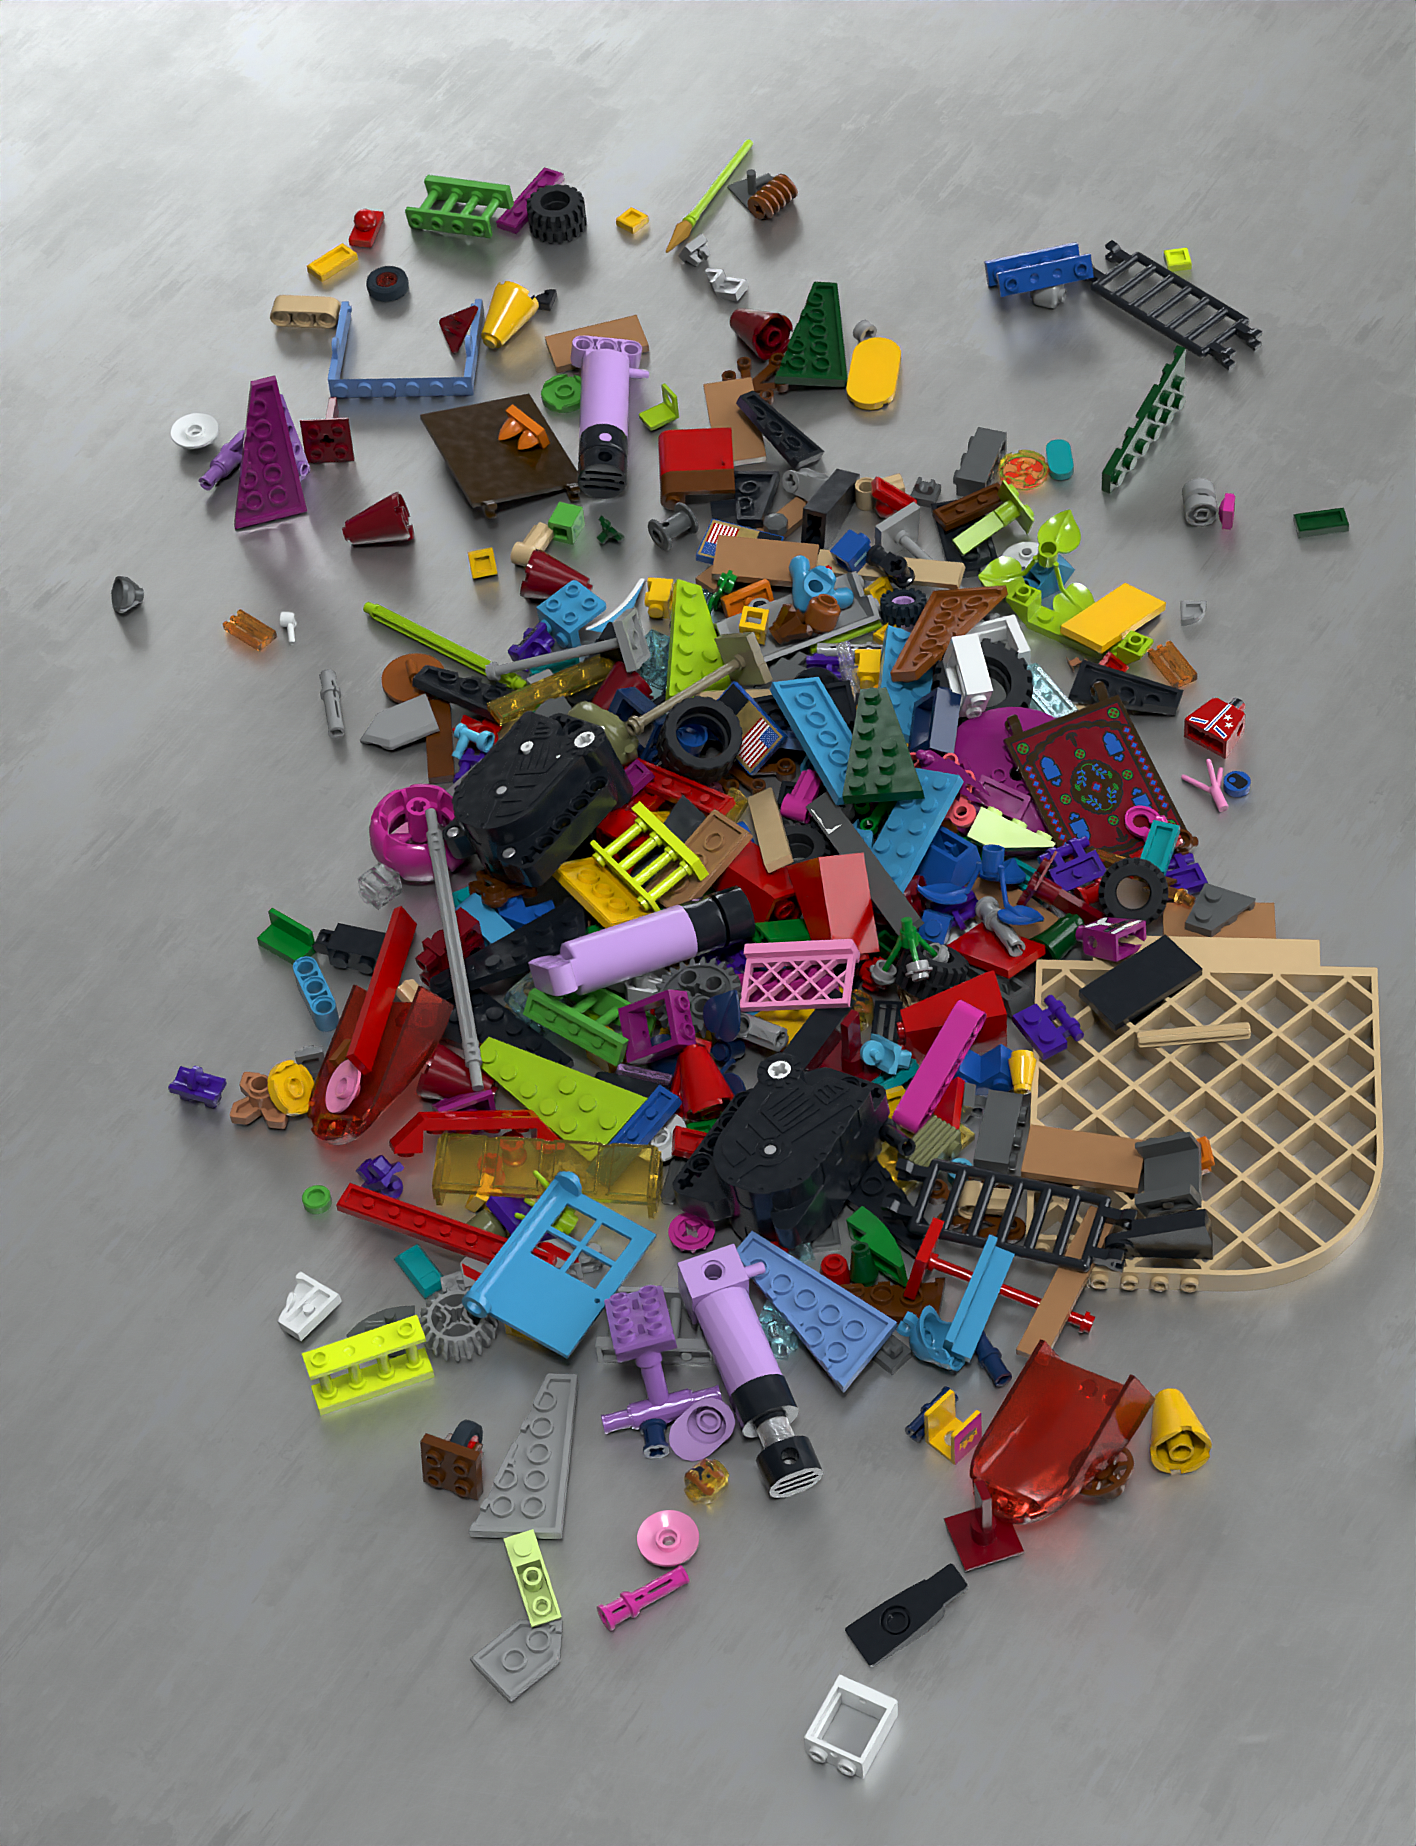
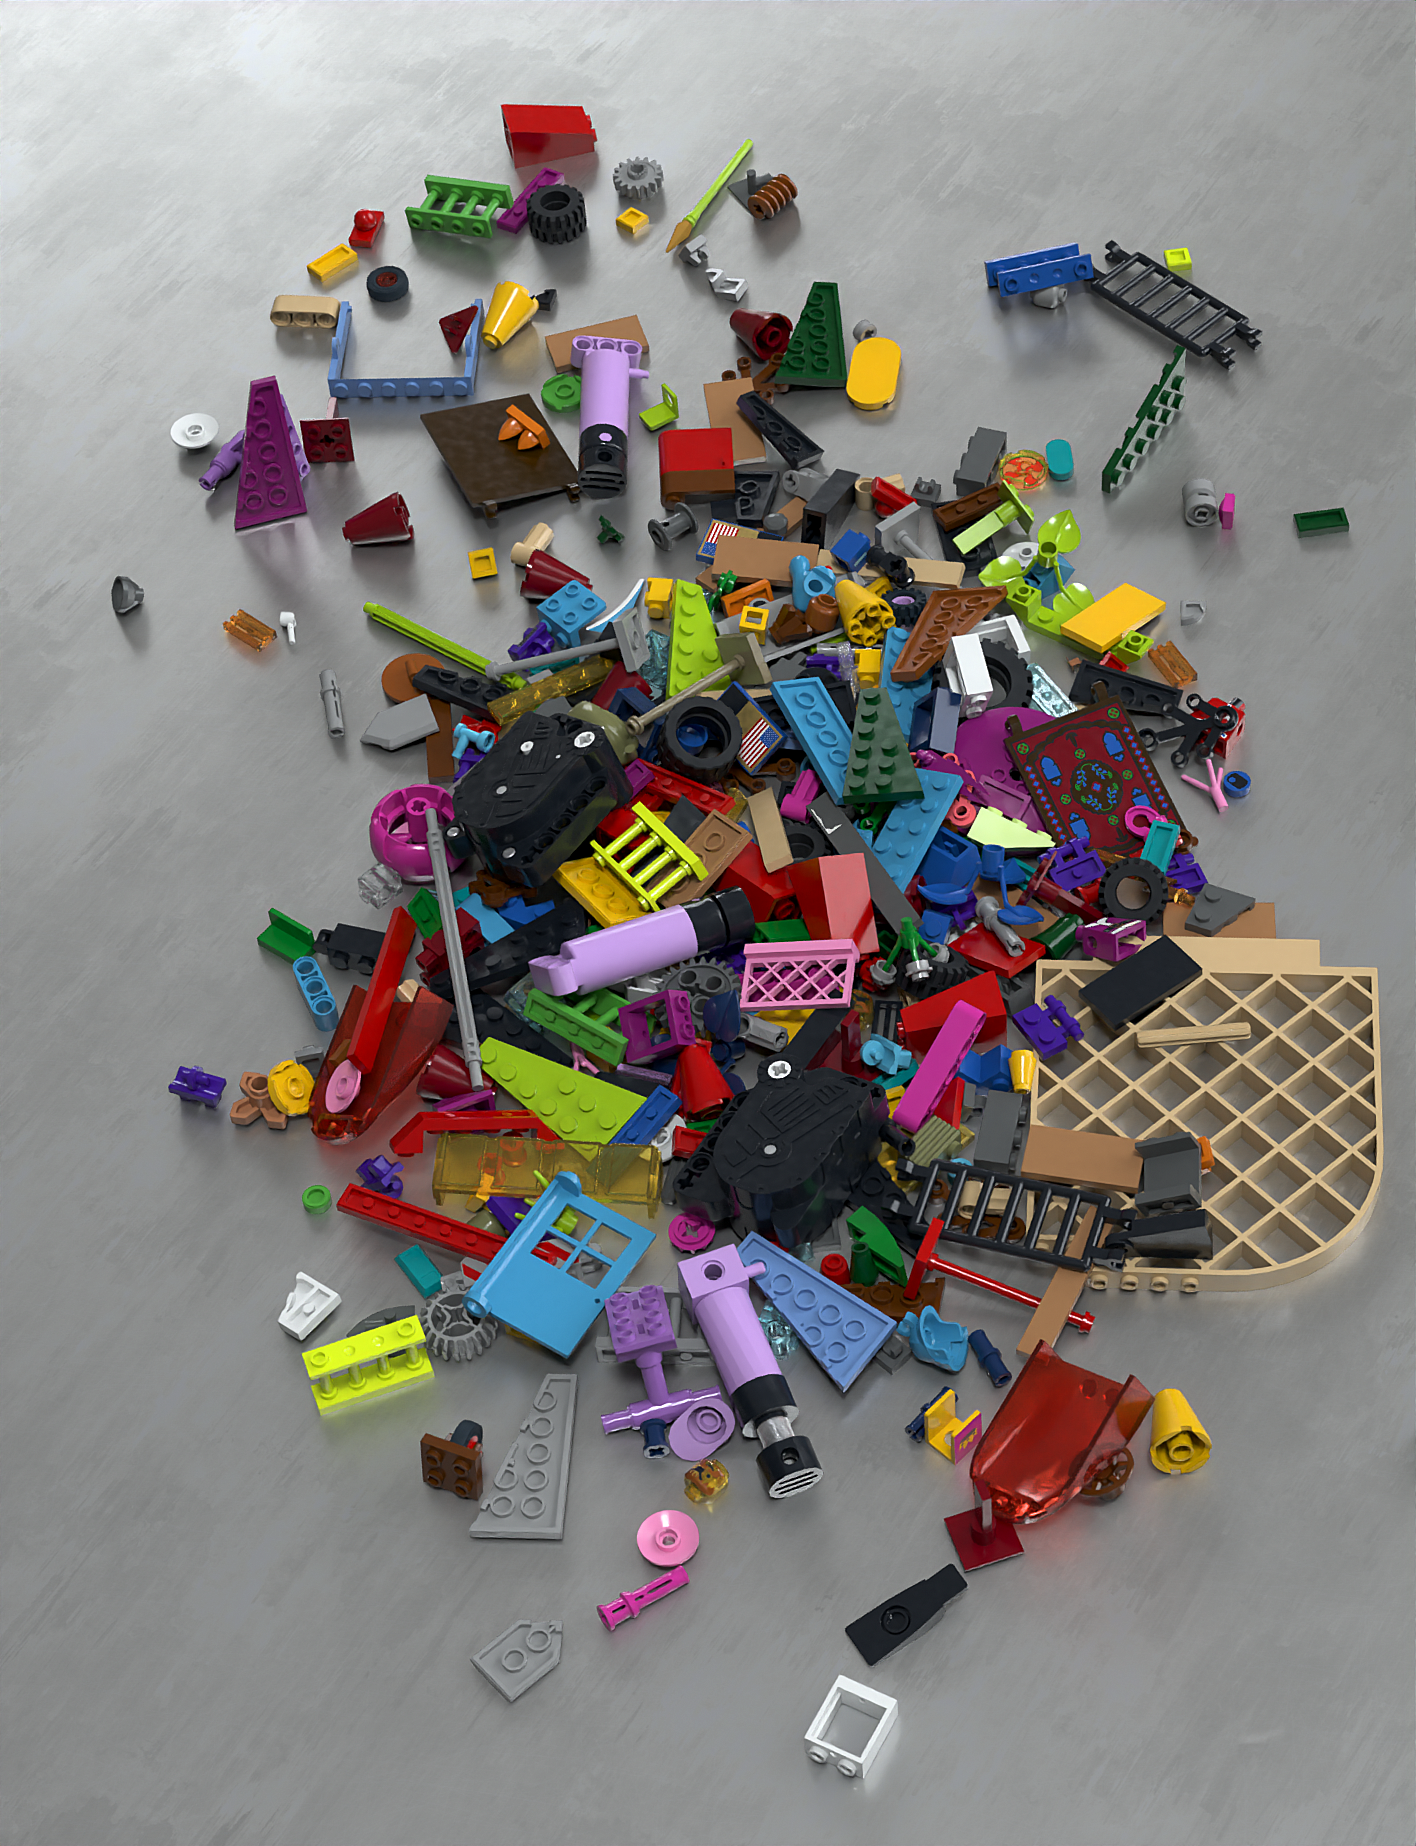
(426, 912): none -> green panel
(532, 1578): yellowish green slope -> none
(546, 133): none -> red slope
(566, 522): bright green brick -> none
(580, 1059): none -> bright pink plant
(638, 178): none -> light grey gear
(862, 613): none -> yellow cone
(978, 1300): dark azure fence -> none
(1192, 728): none -> black plant

